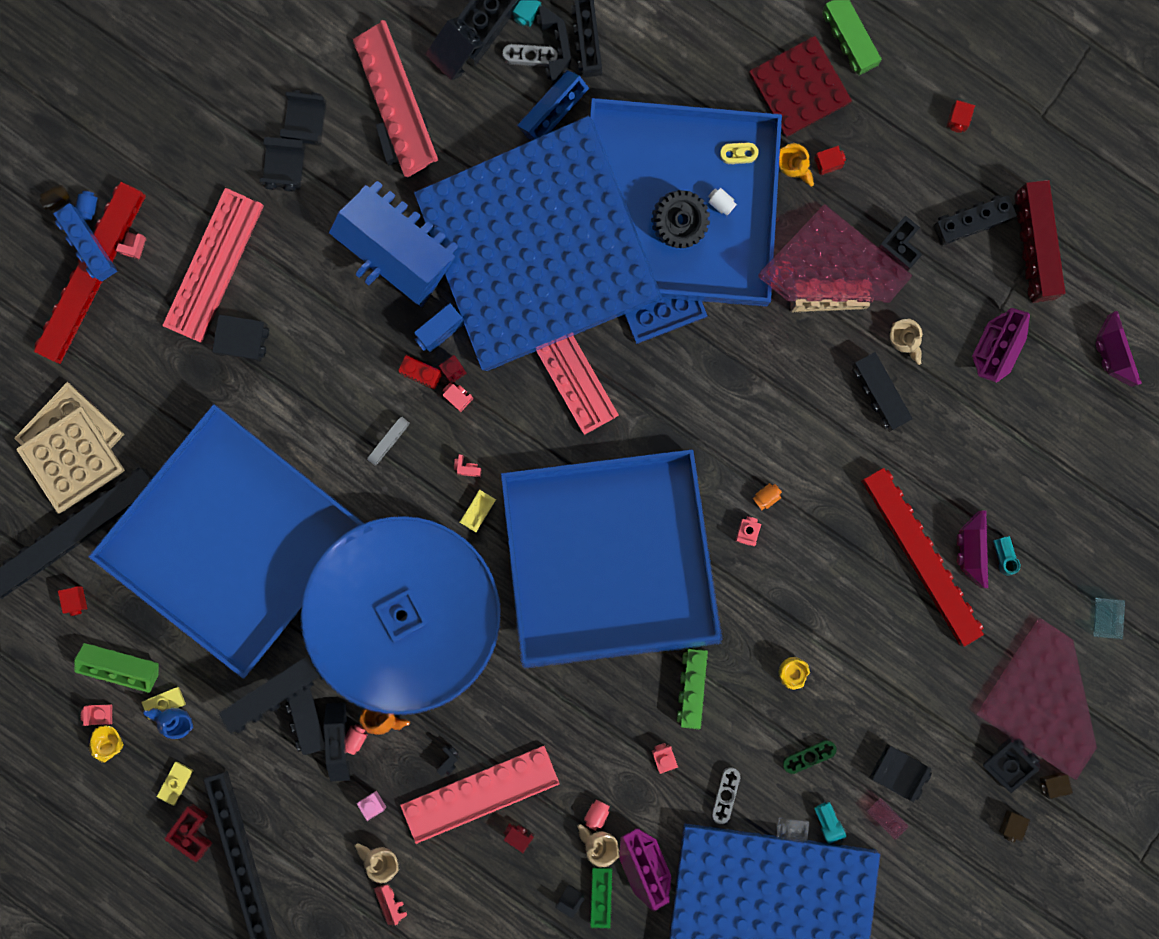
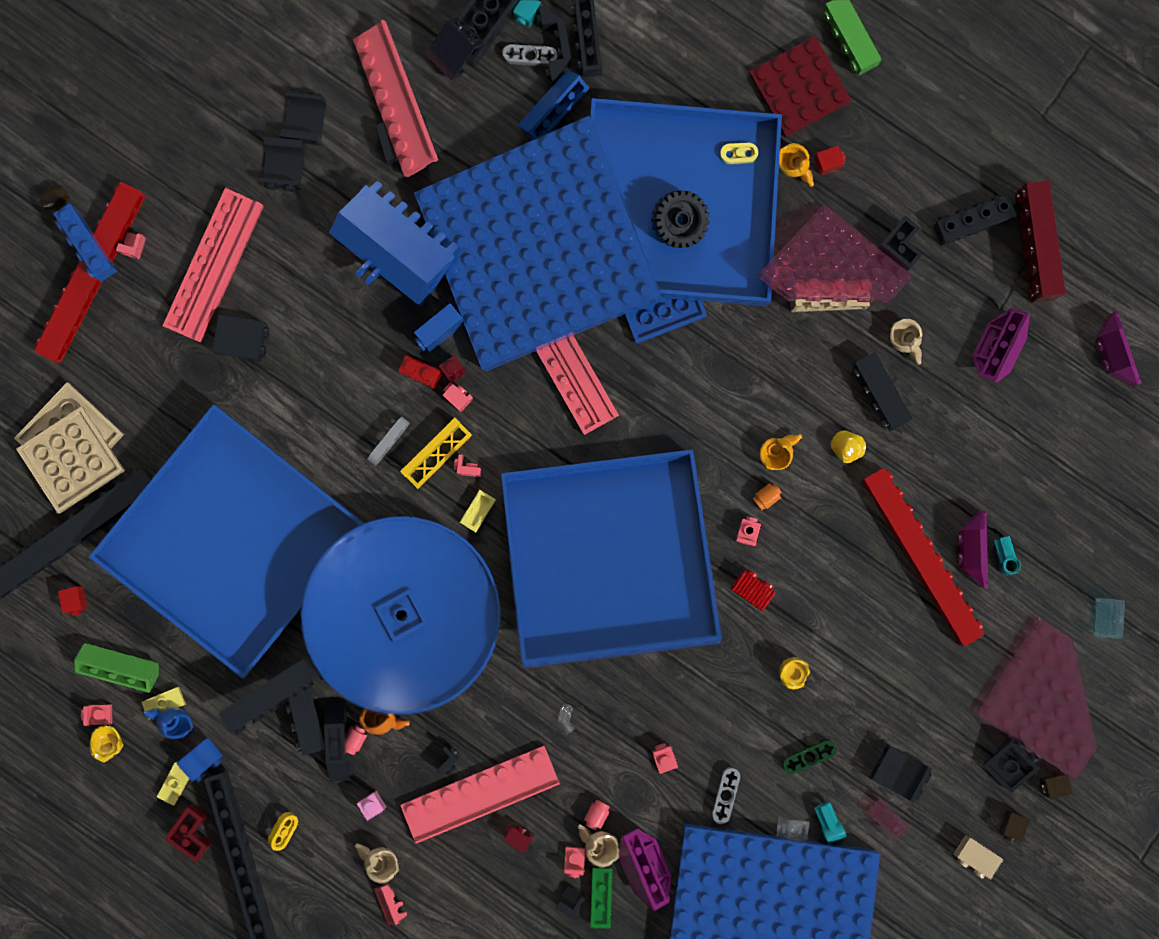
(86, 204): blue brick -> none
(200, 760): none -> blue brick
(282, 831): none -> yellow plate
(432, 446): none -> yellow fence
(564, 718): none -> clear arm
(574, 861): none -> coral bracket
(693, 688): bright green brick -> none
(721, 201): white brick -> none
(753, 590): none -> red brick
(778, 452): none -> light orange hair
(848, 446): none -> yellow hair
(960, 116): red brick -> none
(977, 856): none -> tan brick

